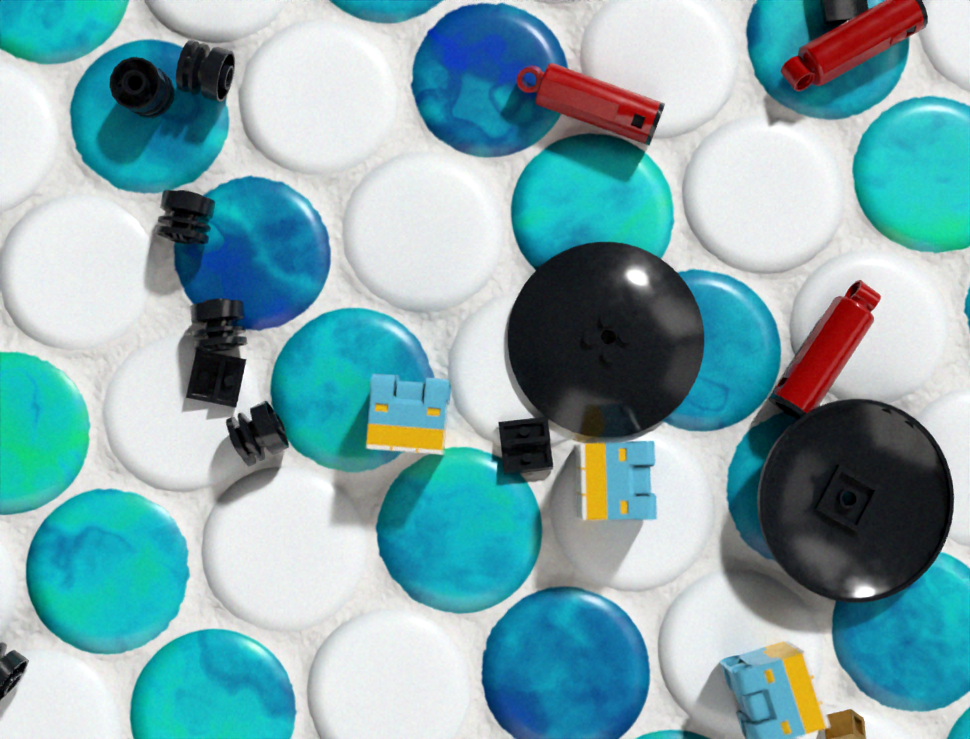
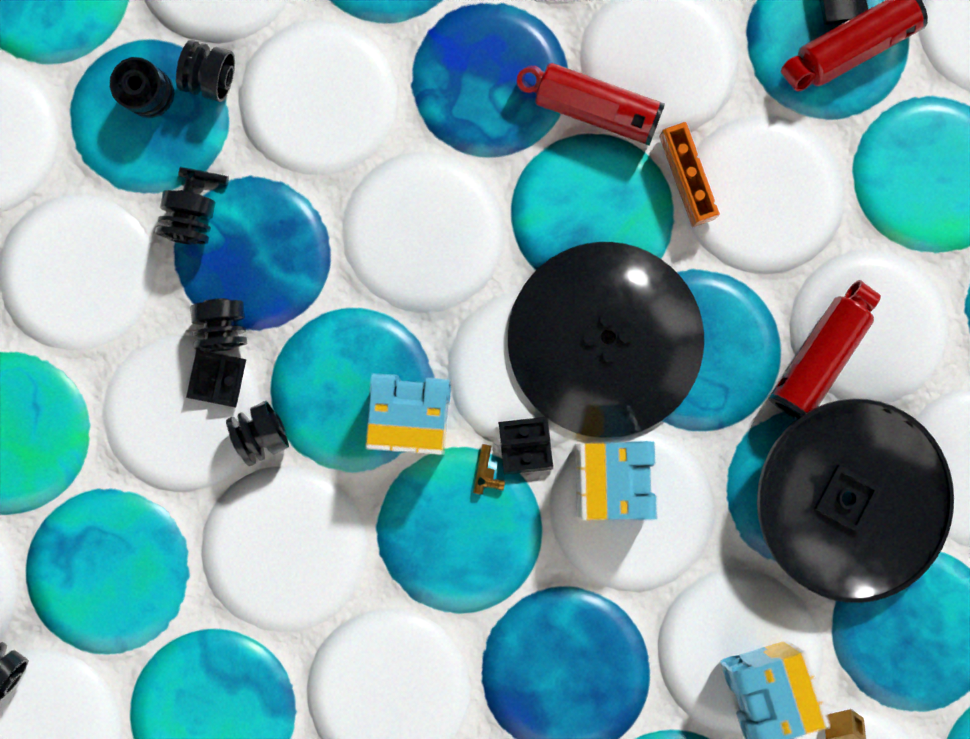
(200, 177): none -> black hose
(486, 473): none -> pearl gold hose
(689, 174): none -> orange brick

